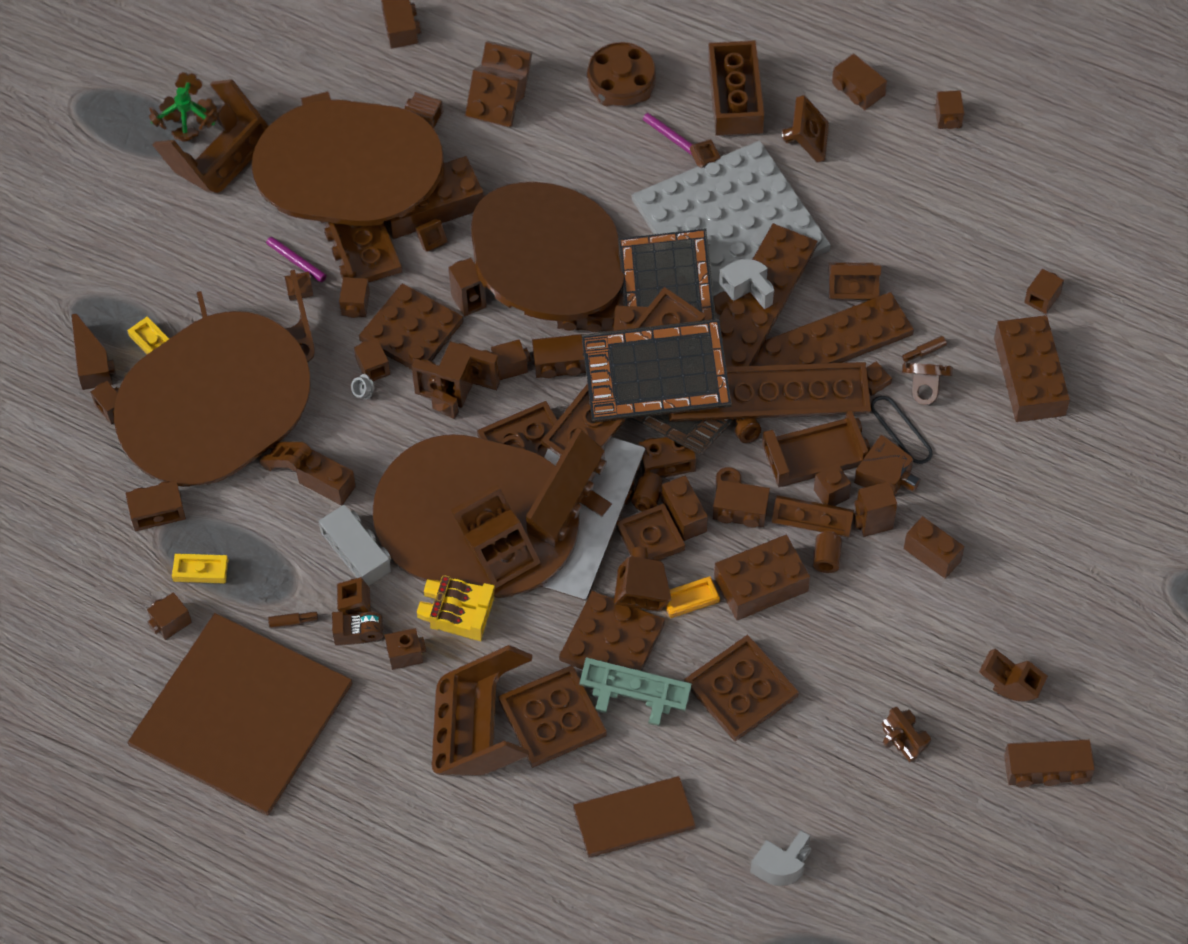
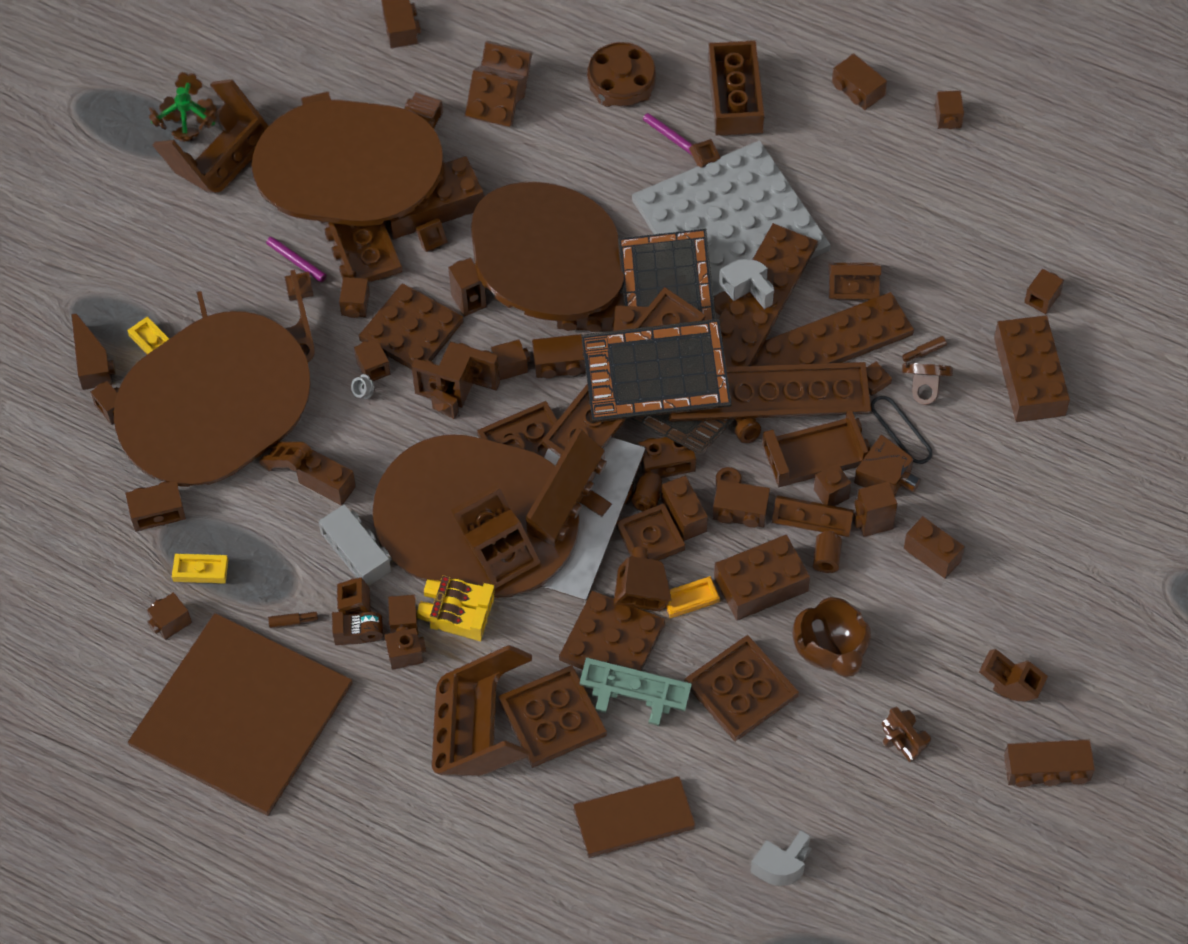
(402, 613): none -> reddish brown brick
(808, 129): reddish brown tile -> none
(832, 636): none -> reddish brown piece

